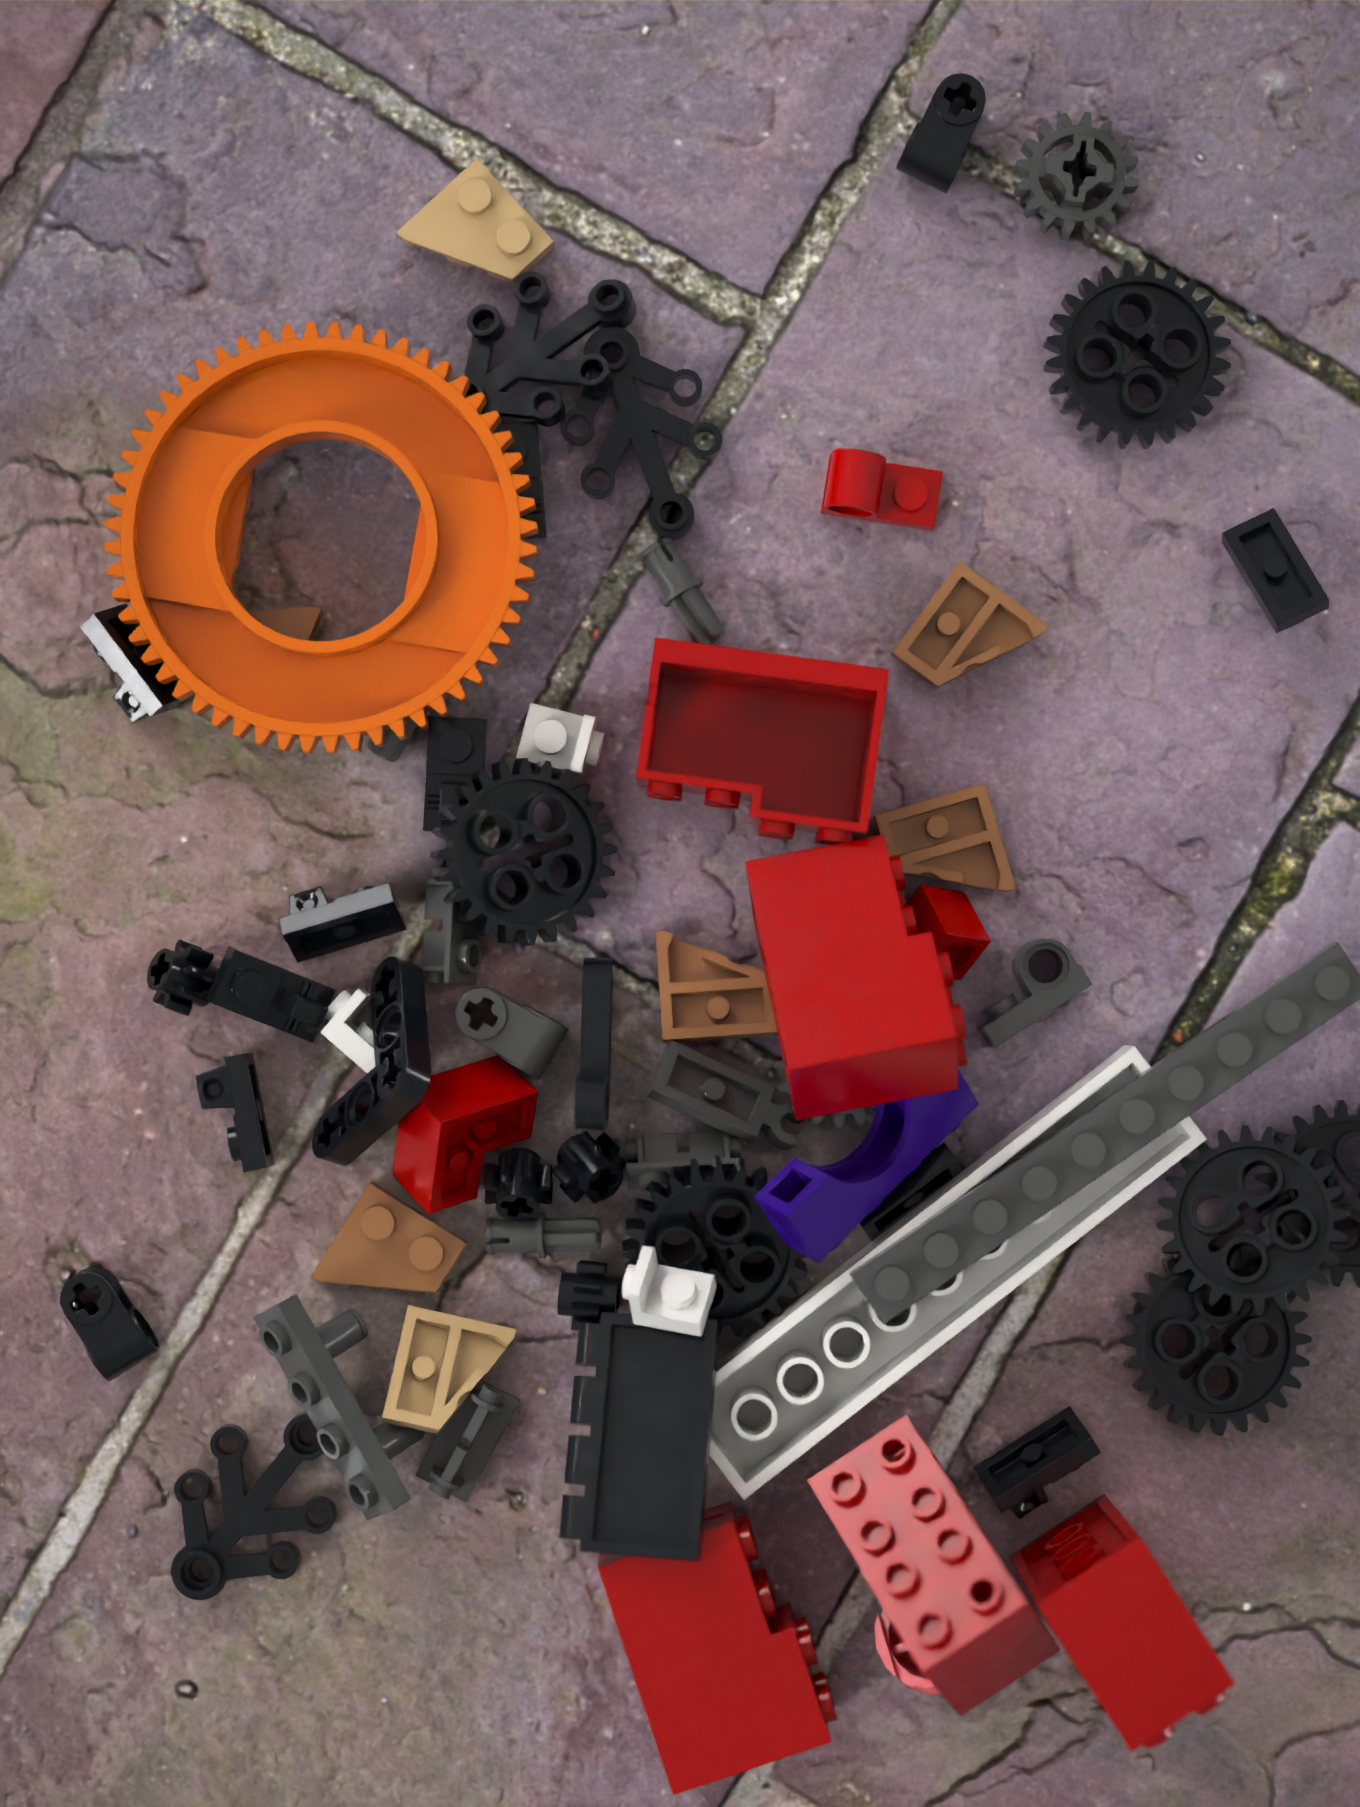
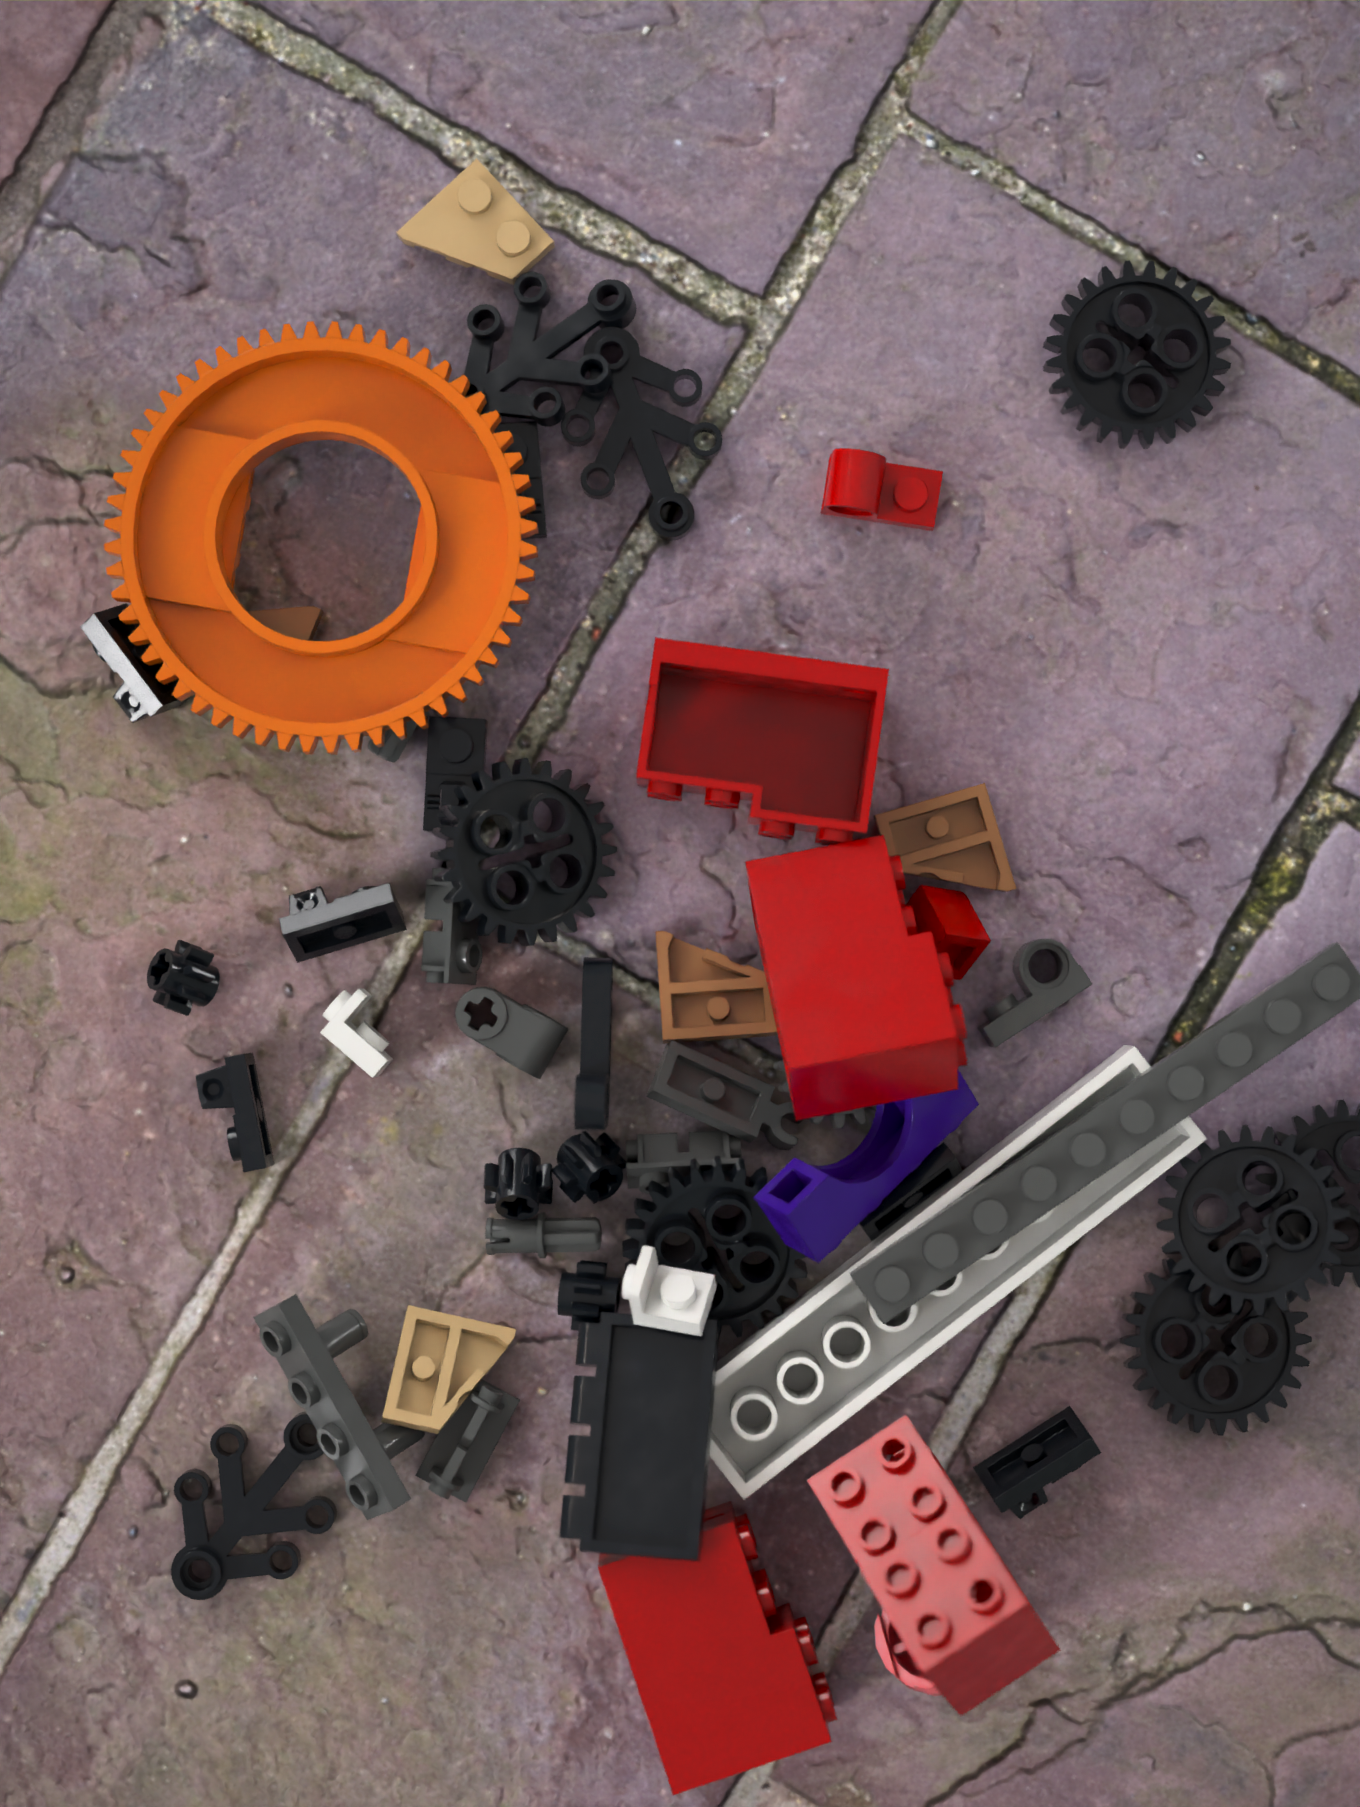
(113, 1332): black piece -> none
(270, 994): black hinge -> none
(389, 1246): medium nougat wing -> none
(399, 1072): black beam -> none
(455, 1124): red panel -> none
(560, 738): white bracket -> none
(682, 592): dark grey axle -> none
(942, 138): black piece -> none
(964, 628): medium nougat wing -> none
(1097, 176): dark grey gear -> none
(1122, 1623): red piece -> none
(1275, 570): black hinge -> none

